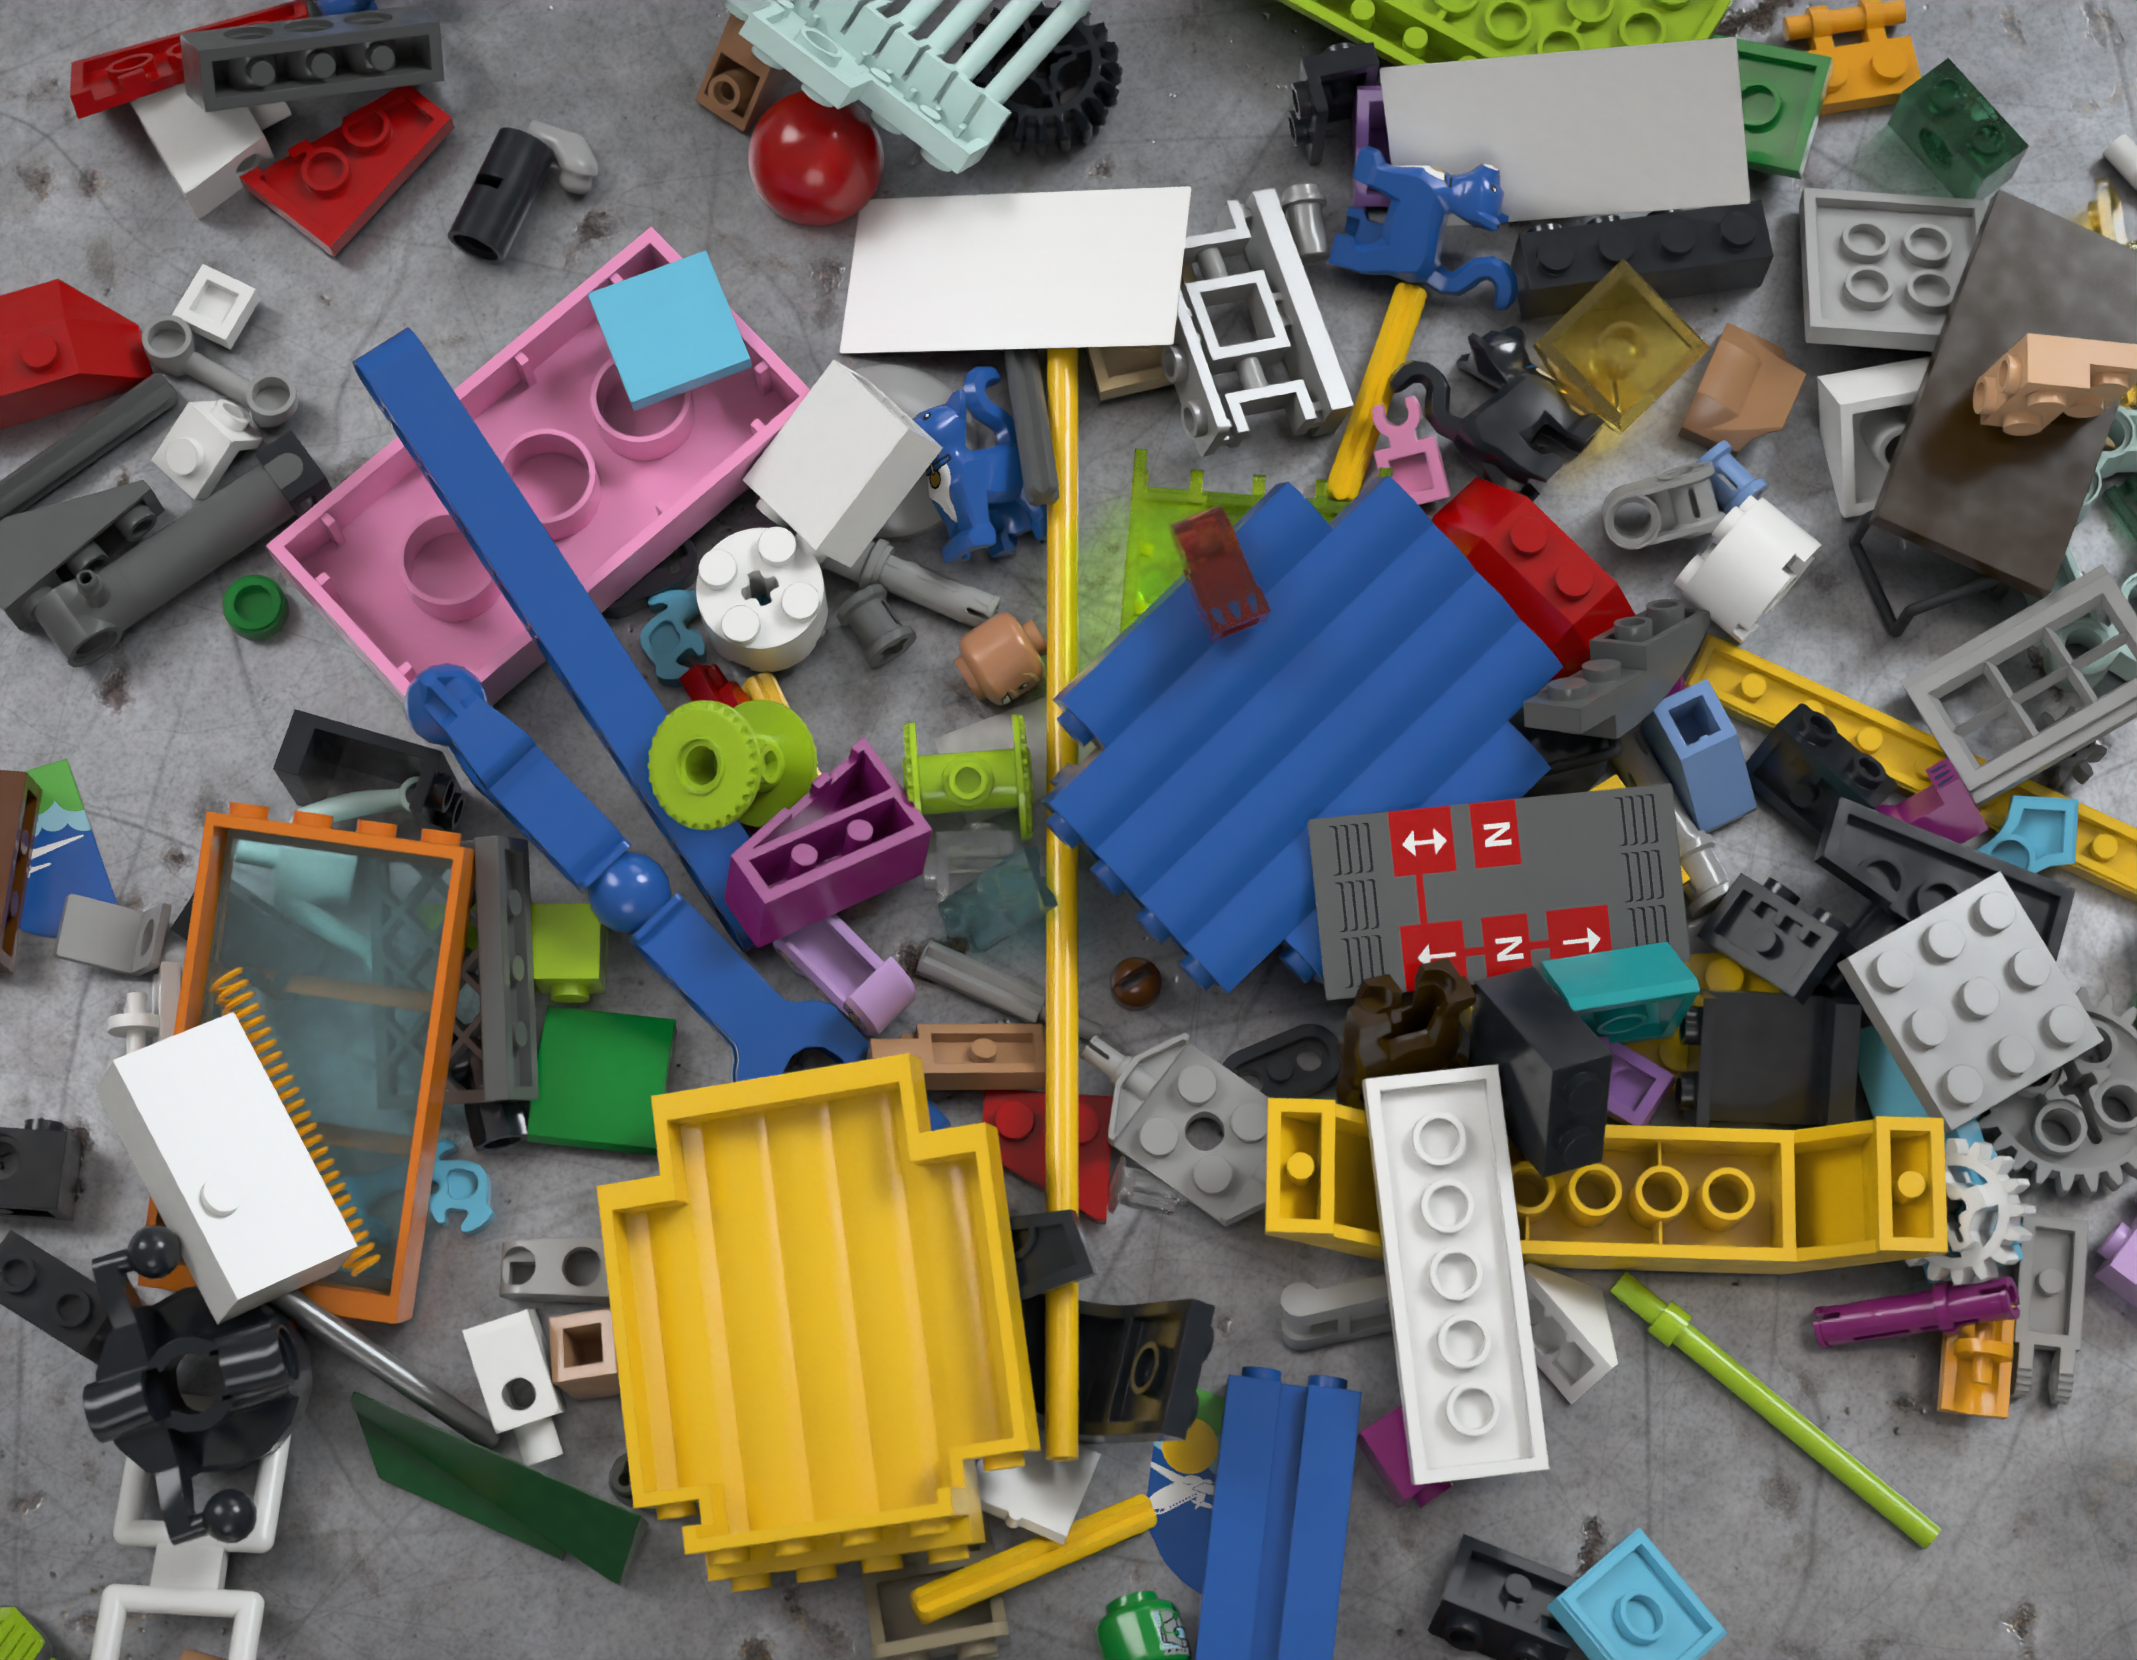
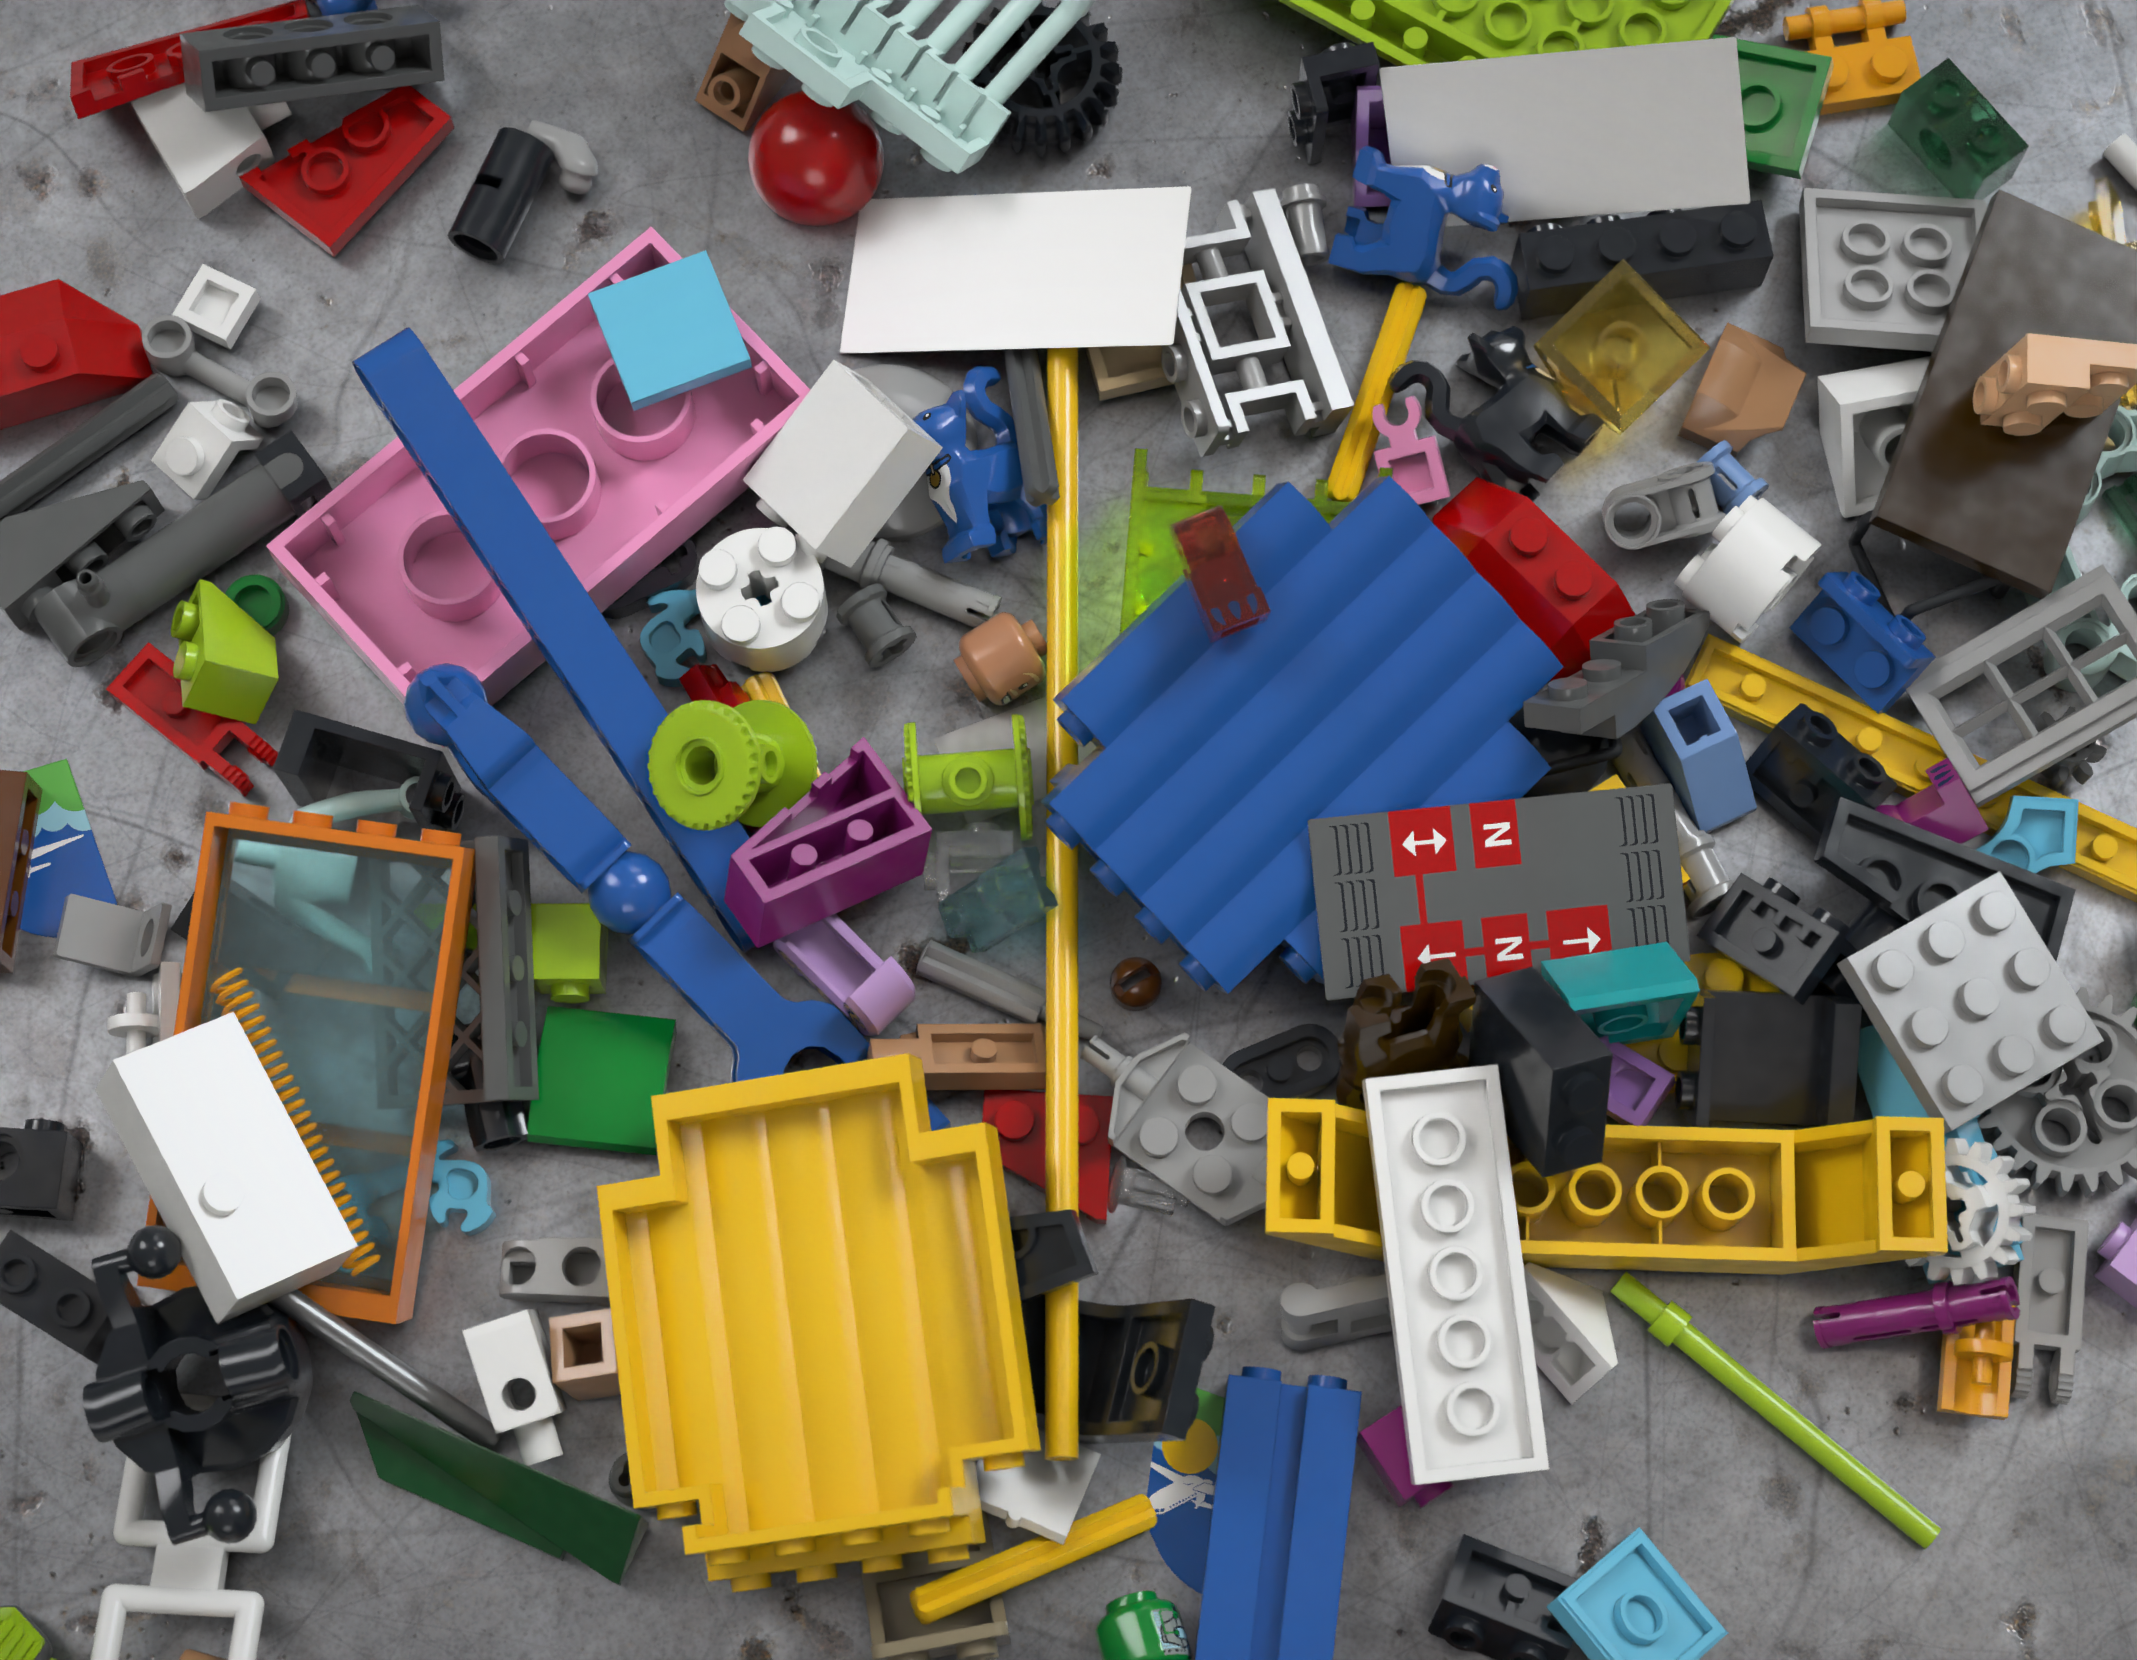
(156, 698): none -> red hinge
(222, 656): none -> lime slope
(1862, 639): none -> blue bracket

